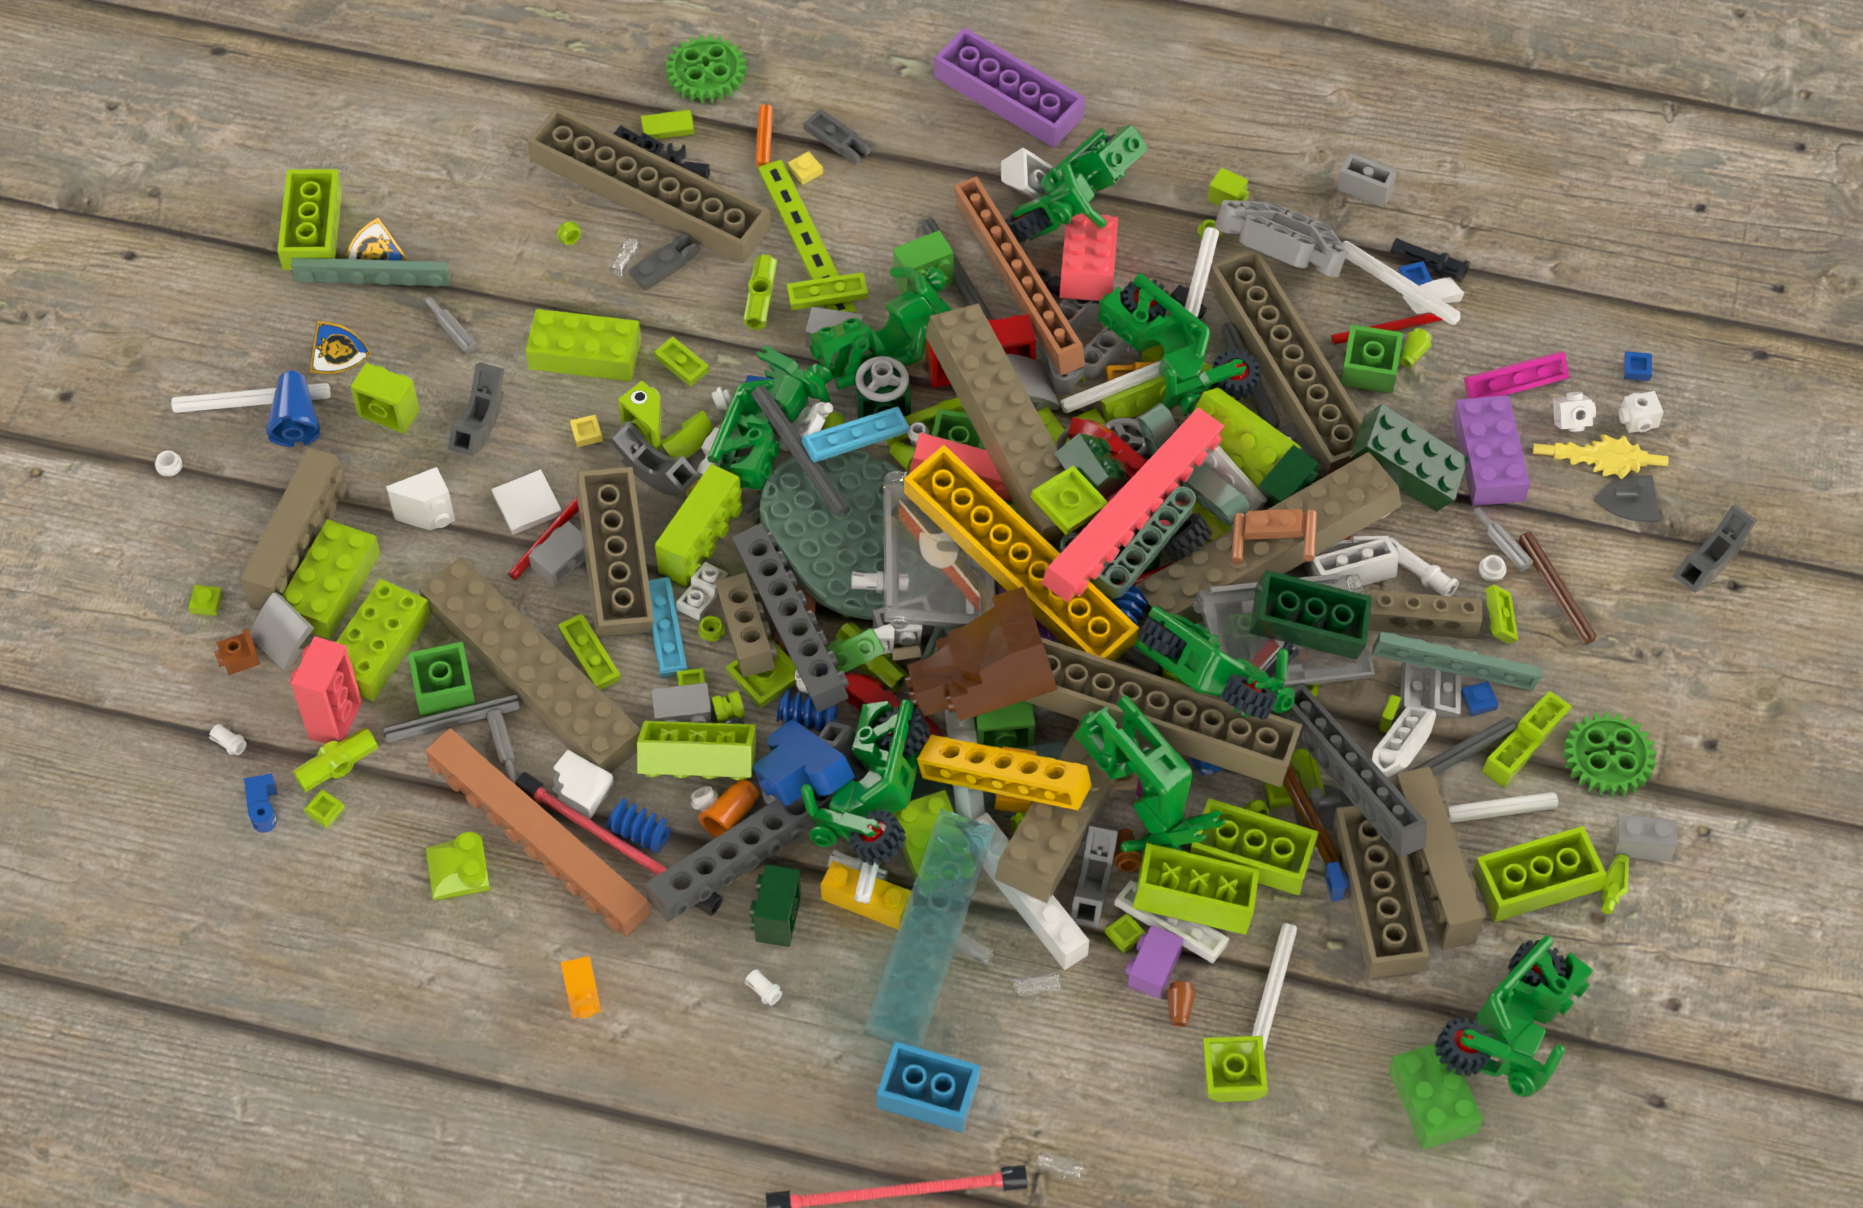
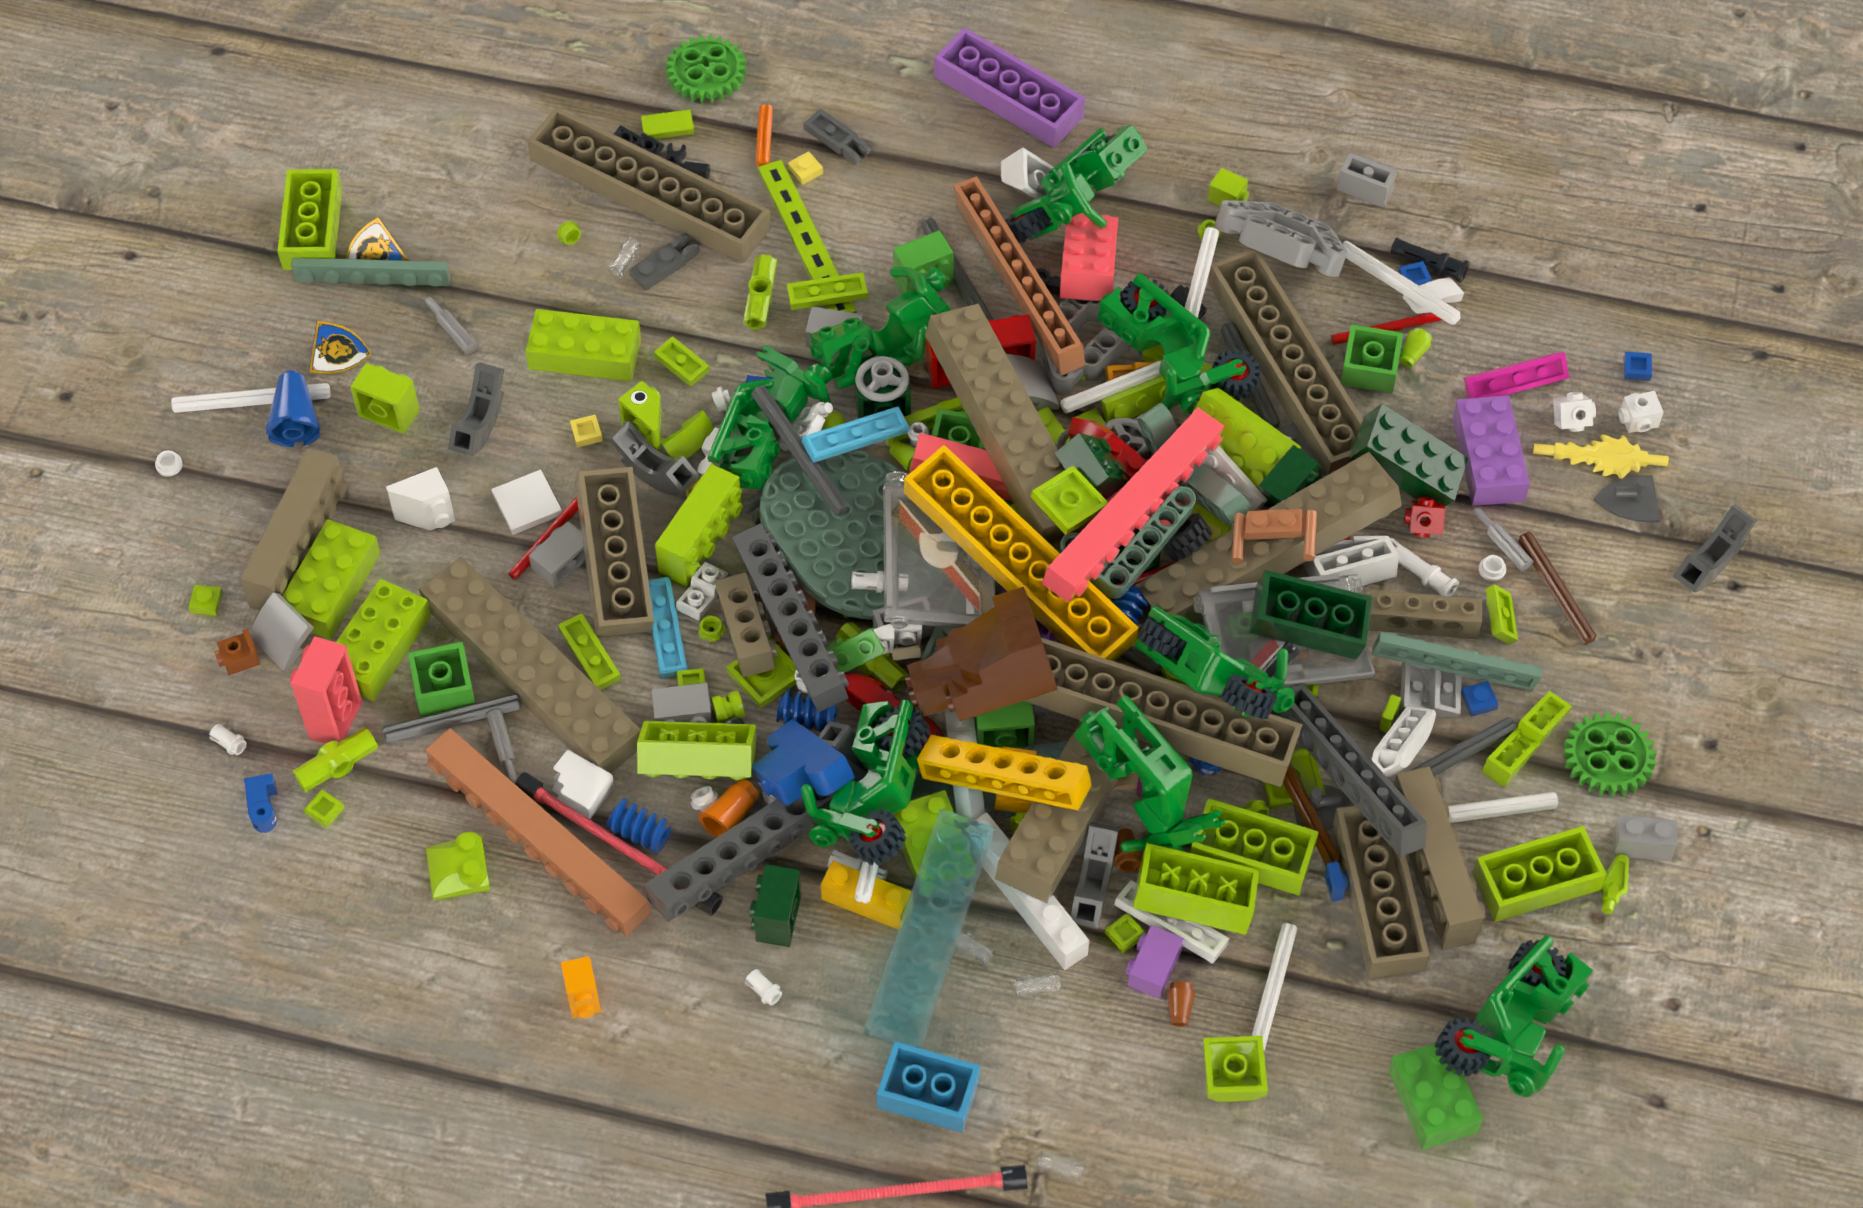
(1431, 524): none -> brick

